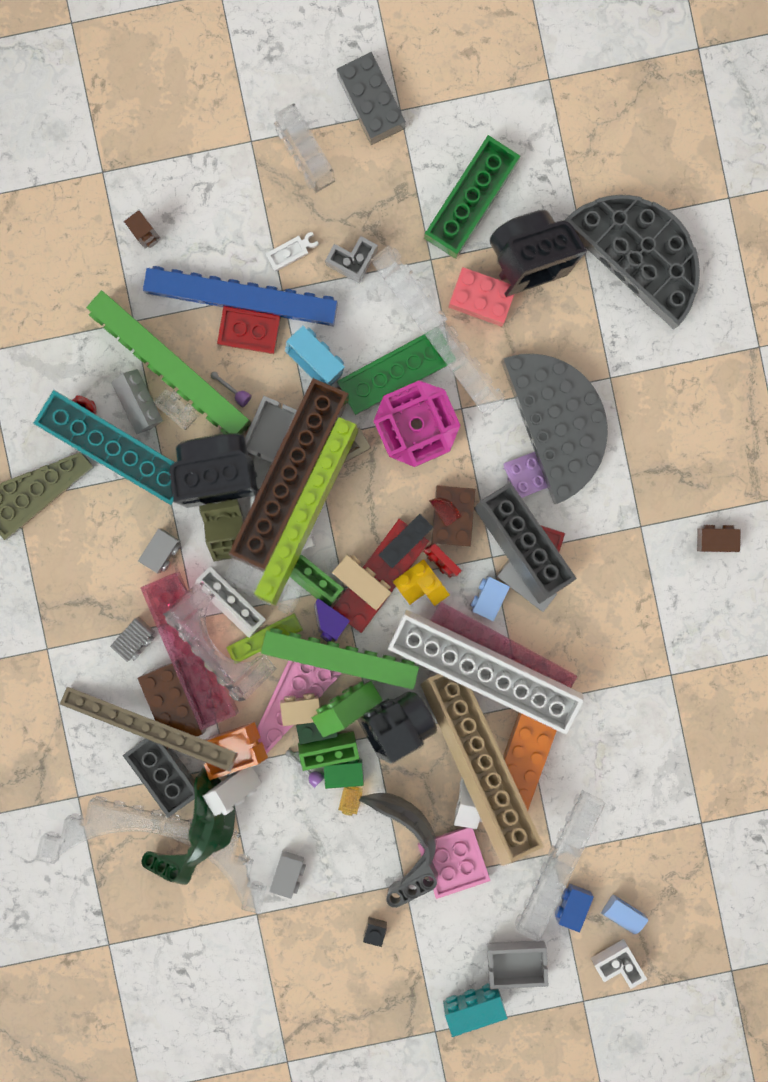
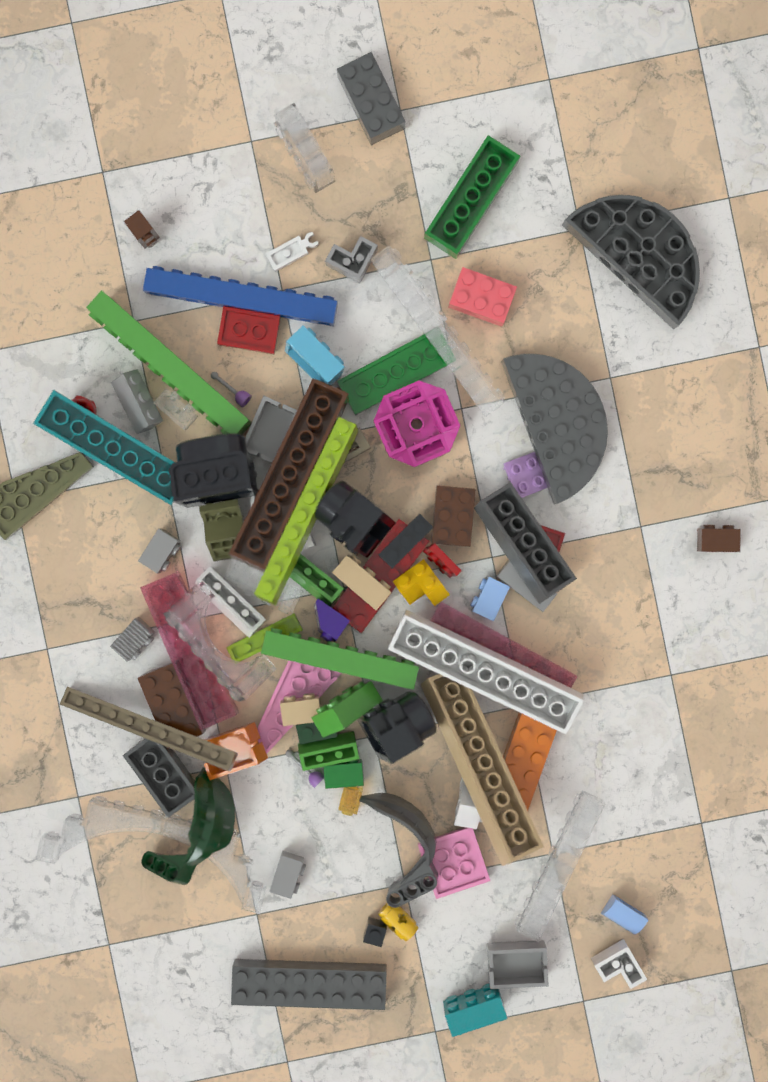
(232, 791): white brick -> none
(309, 984): none -> dark grey brick
(353, 519): none -> black brick
(403, 925): none -> yellow piece
(446, 510): clear red brick -> none
(535, 250): black brick -> none
(574, 907): blue brick -> none

